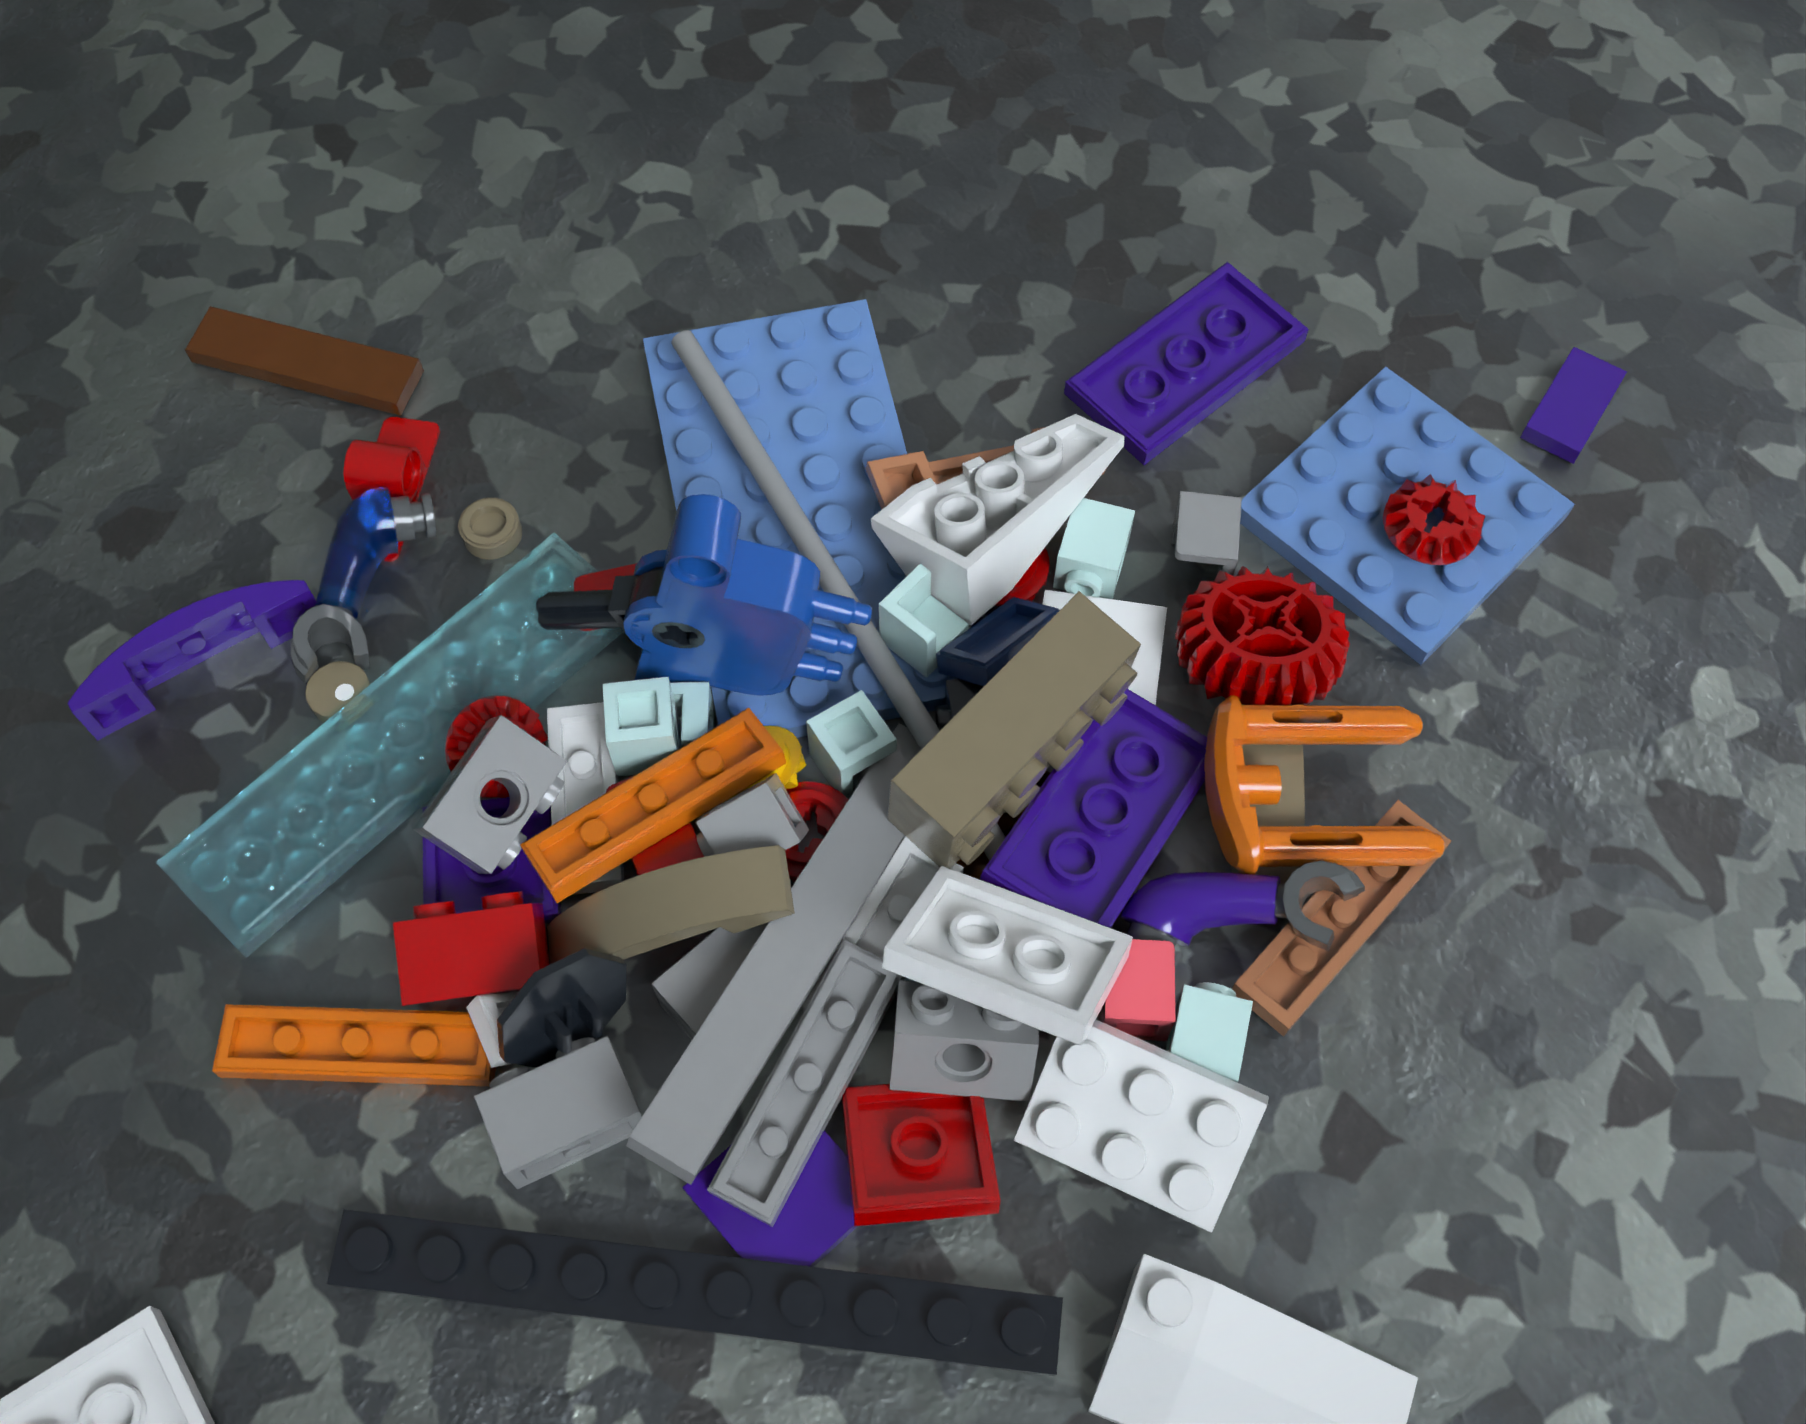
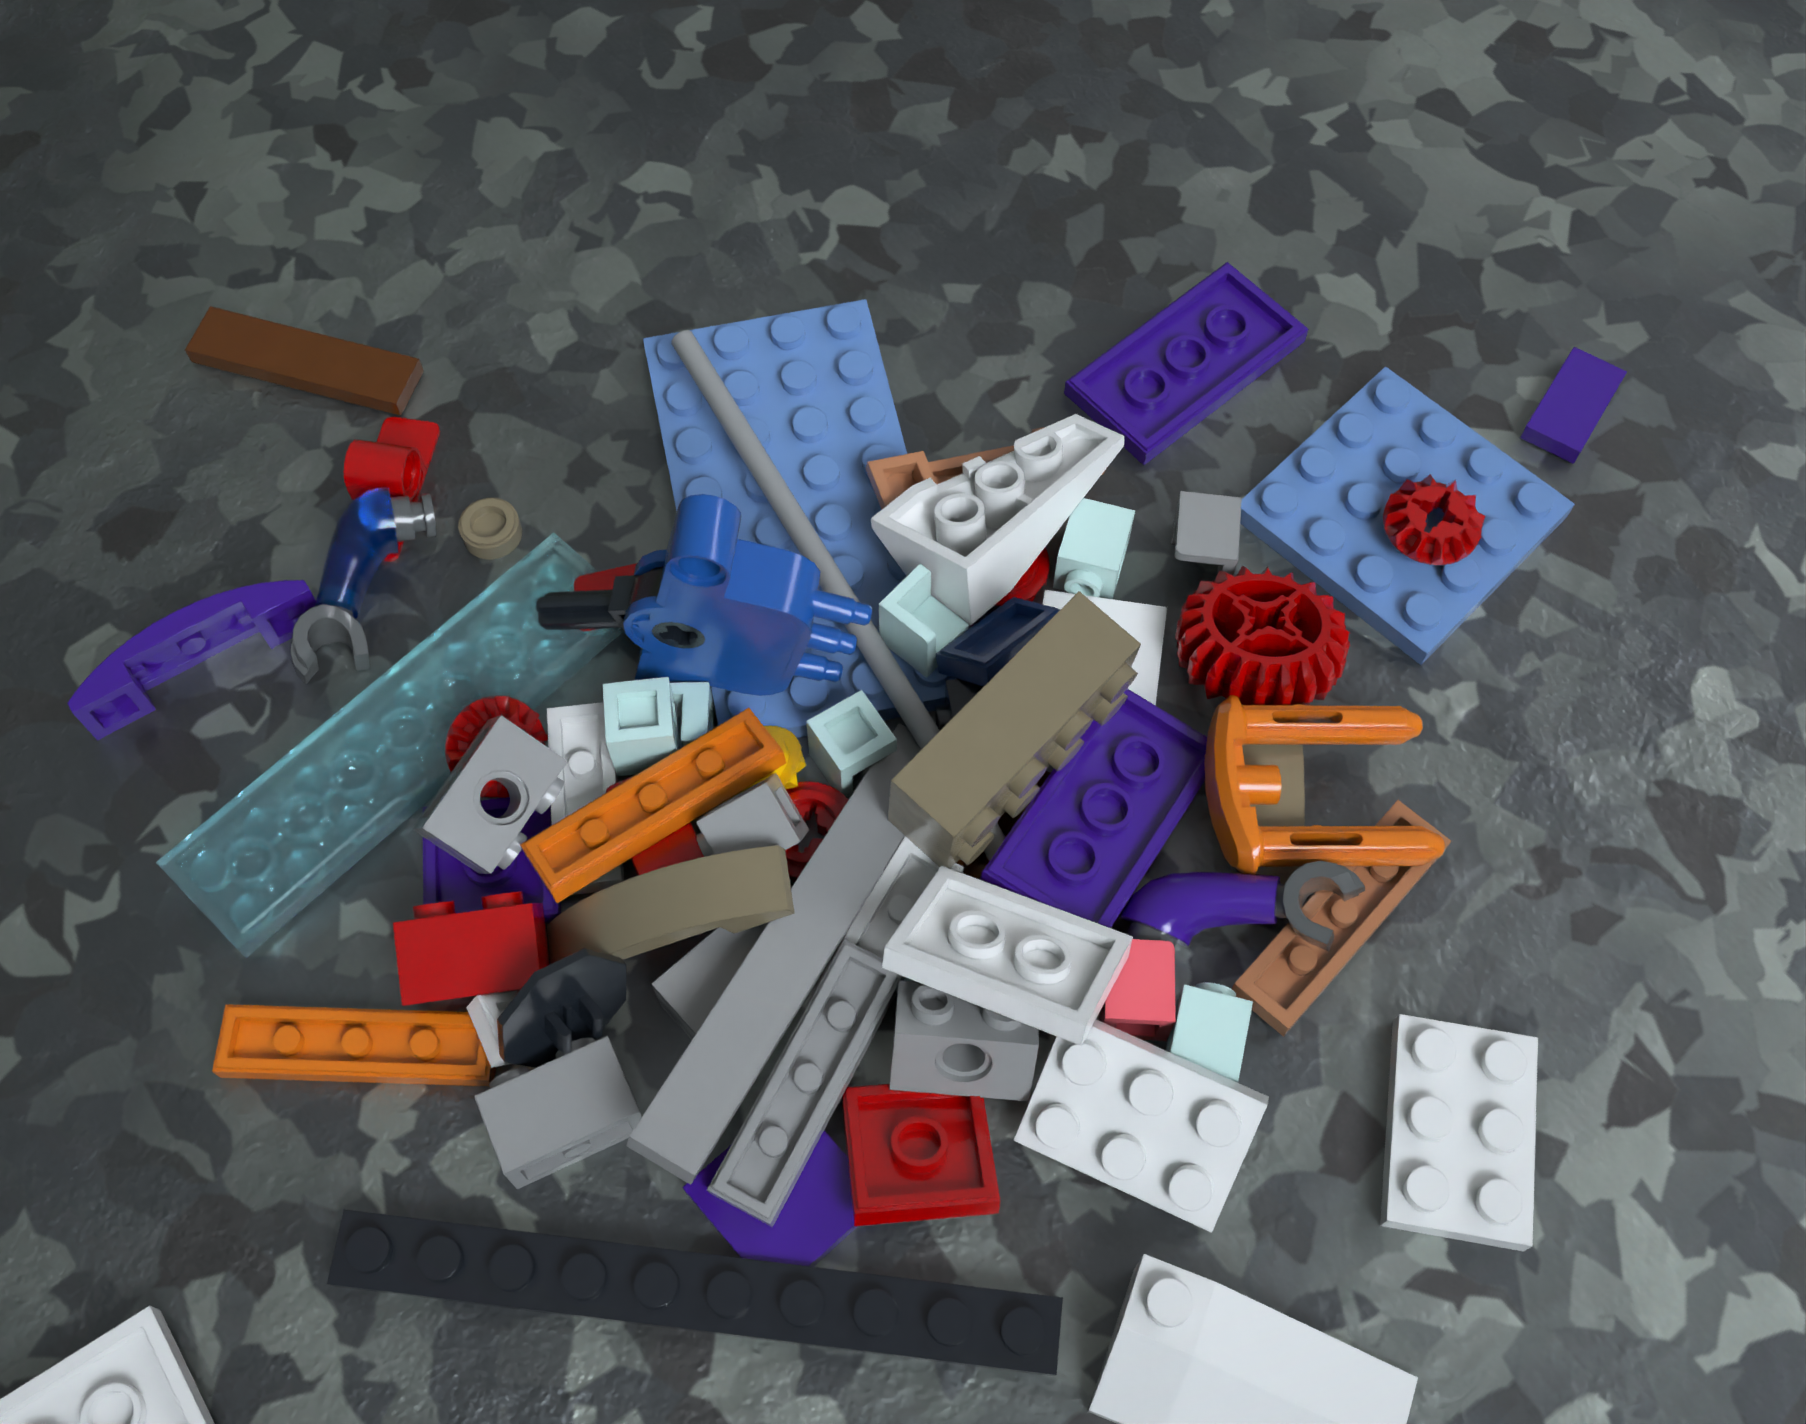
(334, 687): dark tan tile -> none
(1460, 1133): none -> white plate

